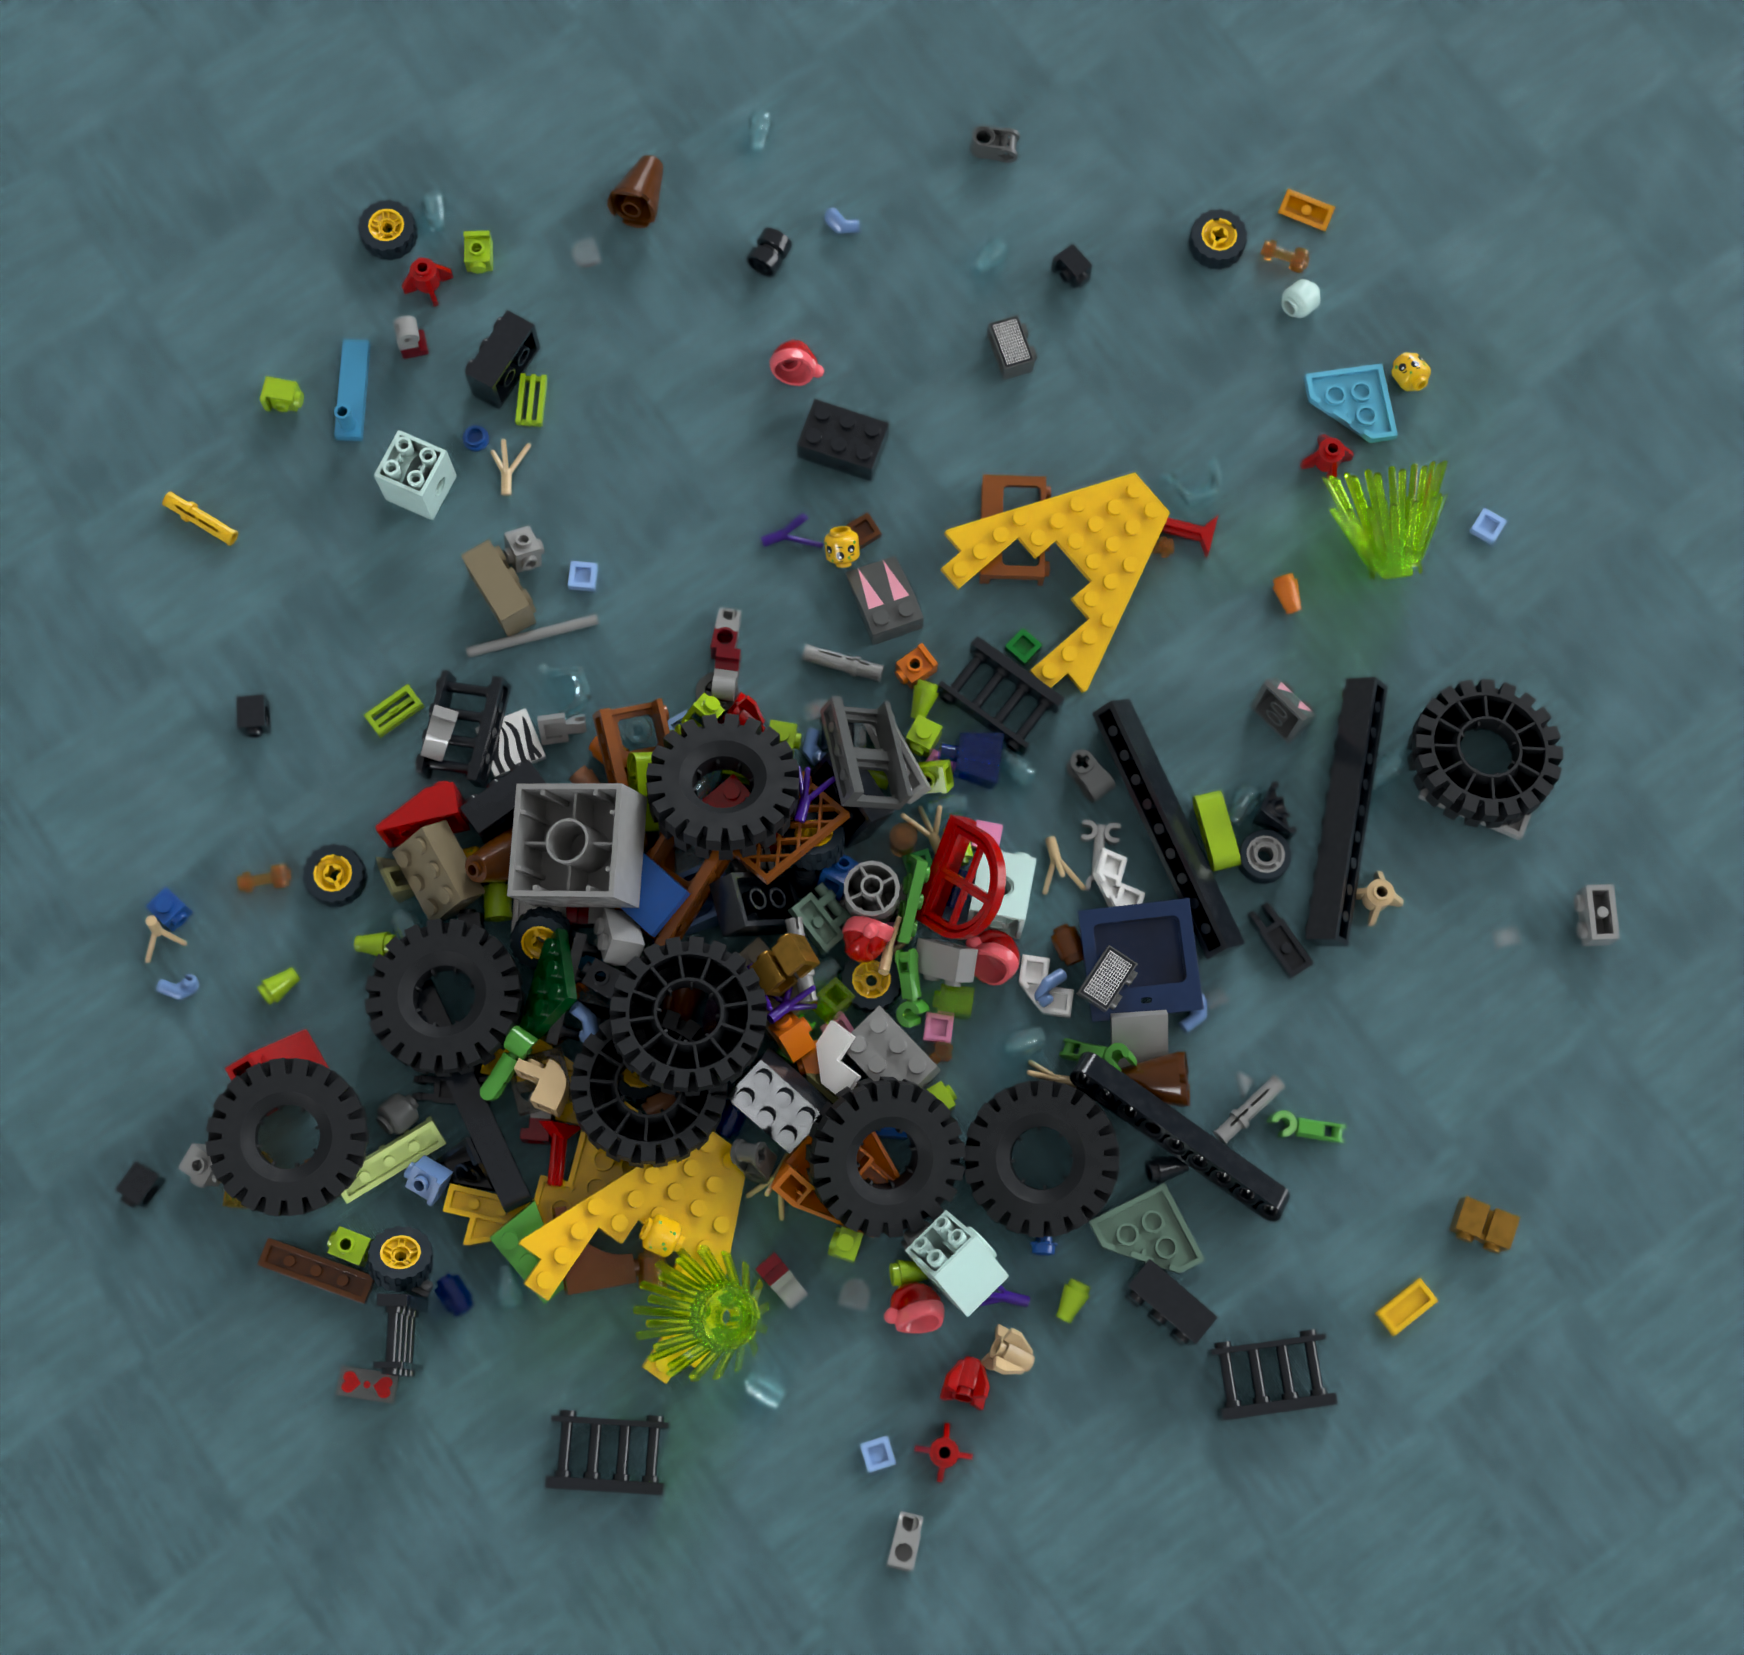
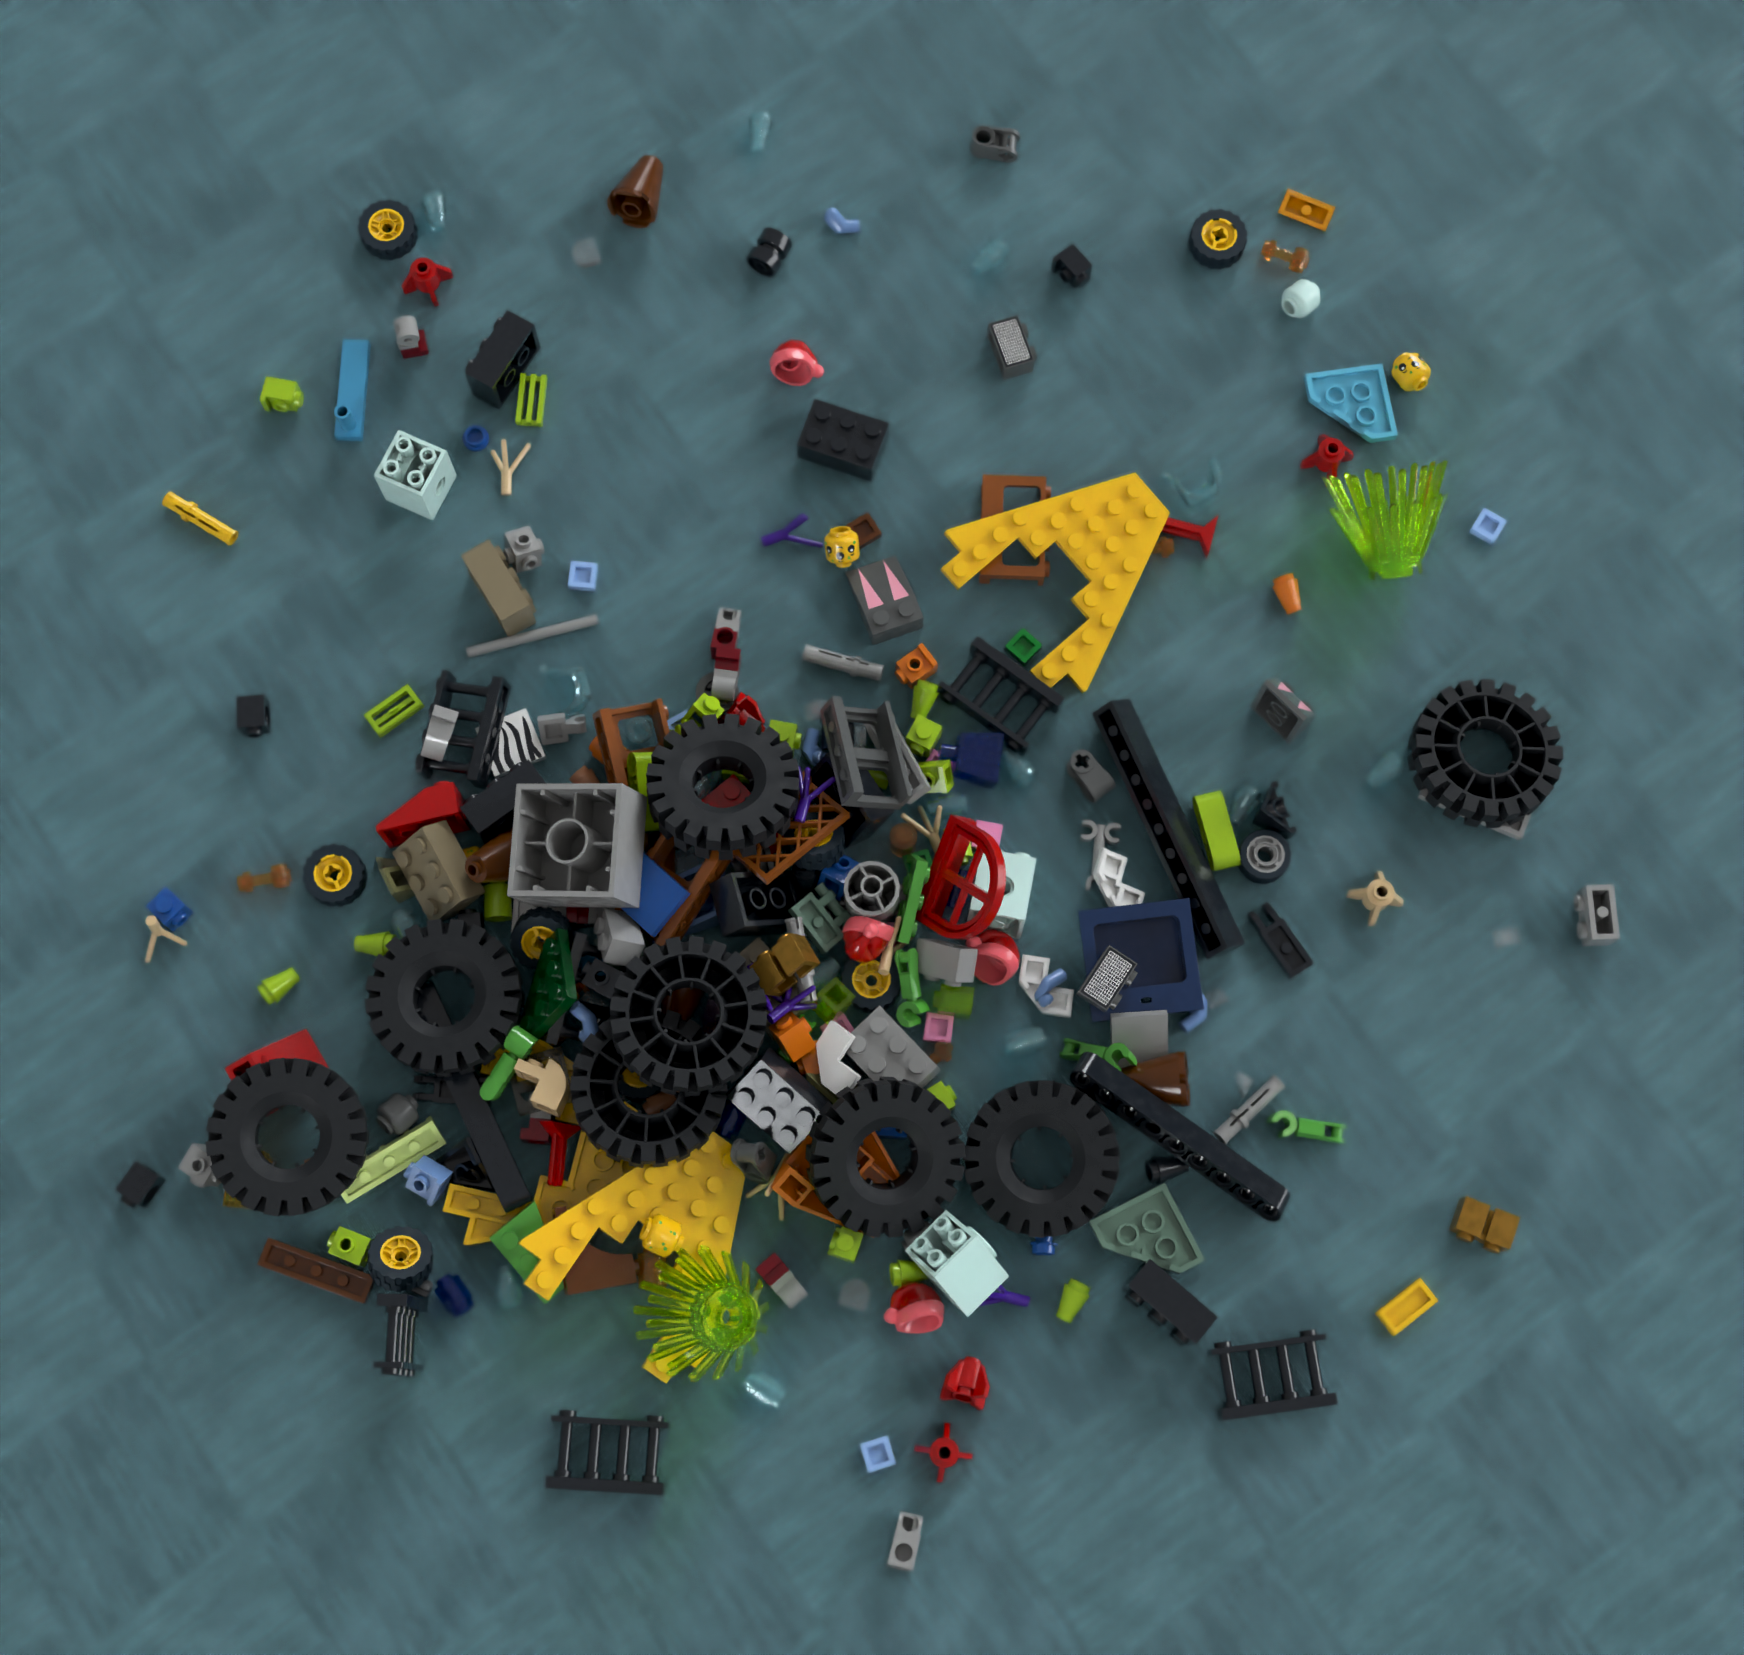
(180, 990): medium blue arm -> none
(367, 1385): dark grey tile -> none
(478, 251): lime brick -> none
(1009, 1352): tan brick -> none
(1047, 1075): tan plant -> none
(1061, 866): tan plant -> none
(1067, 944): reddish brown brick -> none
(1346, 812): black brick -> none

